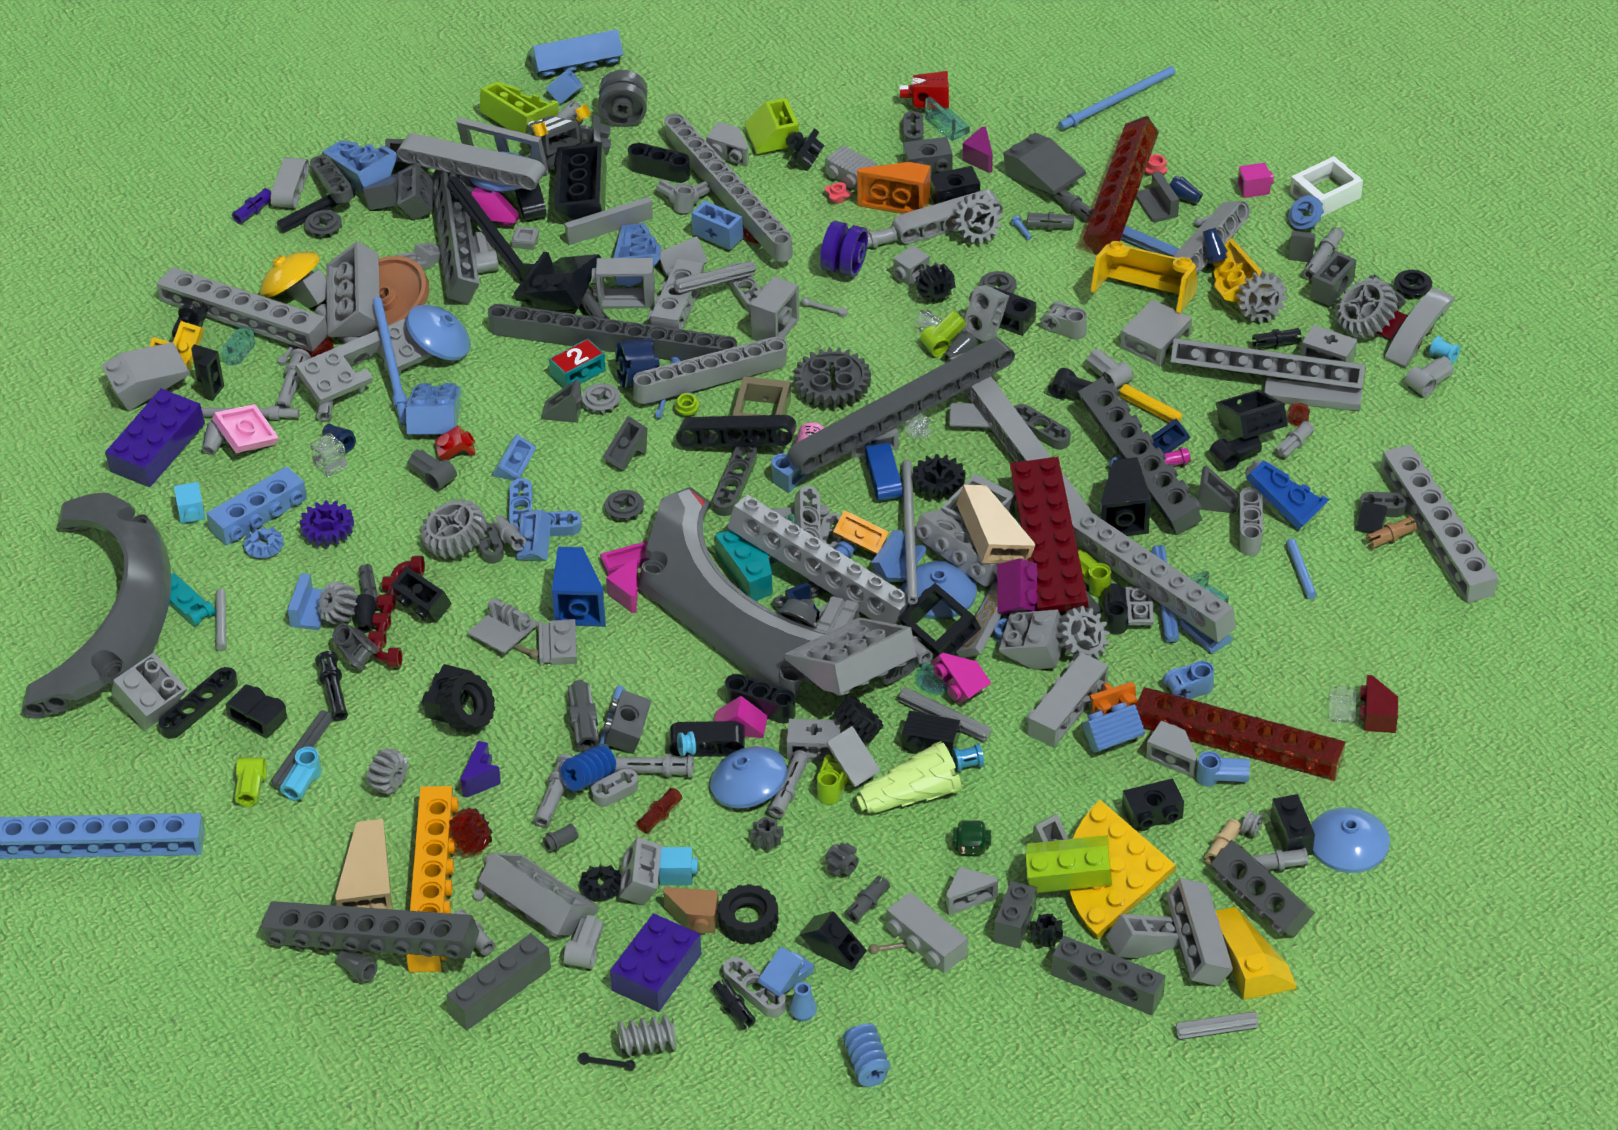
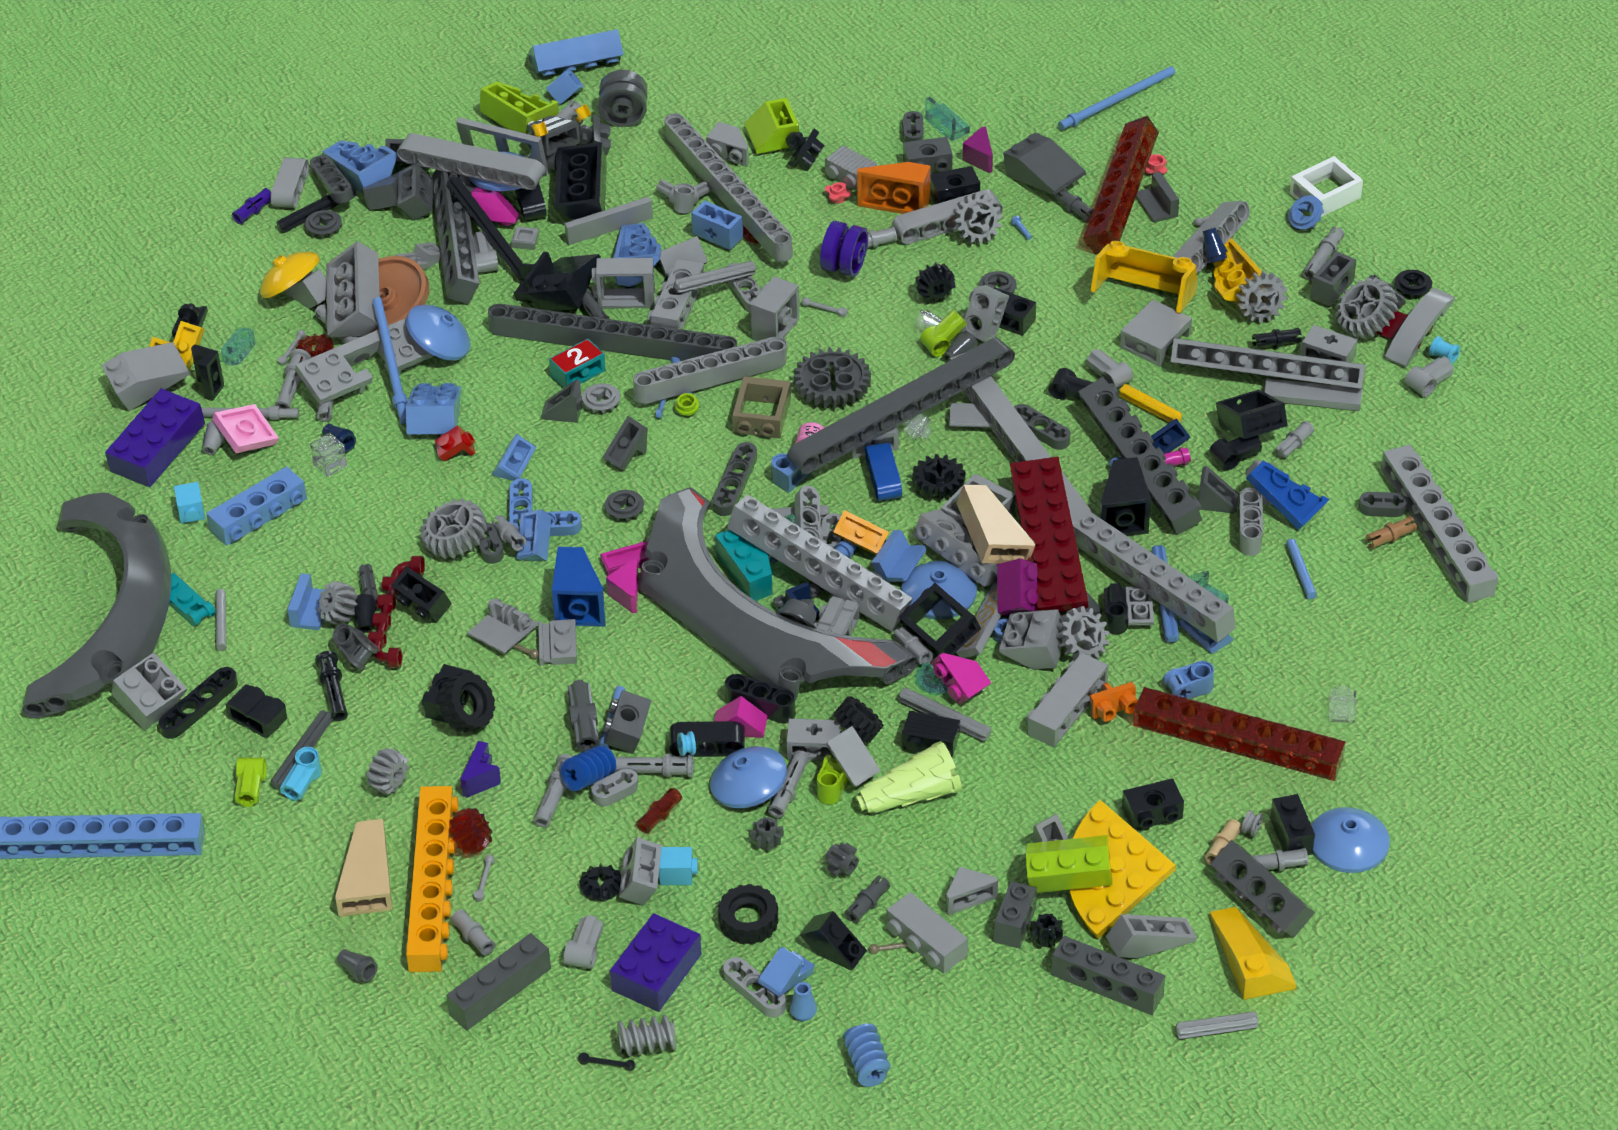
(244, 309): light grey brick -> none
(259, 549): medium blue gear -> none
(327, 523): dark purple gear -> none
(370, 929): dark grey brick -> none
(436, 473): dark grey piece -> none
(536, 893): light grey slope -> none
(554, 840): dark grey pin -> none
(633, 358): dark blue brick -> none
(659, 162): black beam -> none
(693, 908): medium nougat slope -> none
(734, 1004): black pin -> none
(744, 424): black beam -> none
(853, 654): light grey slope -> none
(908, 263): light grey brick -> none
(911, 573): light grey piece -> none
(927, 85): red torso -> none
(968, 757): dark azure bush -> none
(971, 837): dark green head -> none
(1055, 220): dark grey pin -> none
(1066, 319): light grey piece -> none
(1095, 574): lime piece -> none
(1112, 728): medium blue brick -> none
(1148, 242): medium blue axle -> none
(1172, 749): light grey slope -> none
(1185, 190): dark blue cone -> none
(1199, 932): light grey brick -> none
(1213, 768): medium blue piece -> none
(1255, 180): dark pink brick -> none
(1295, 409): clear red bush -> none
(1302, 246): dark grey slope -> none
(1371, 517): black slope -> none
(1380, 706): dark red slope -> none

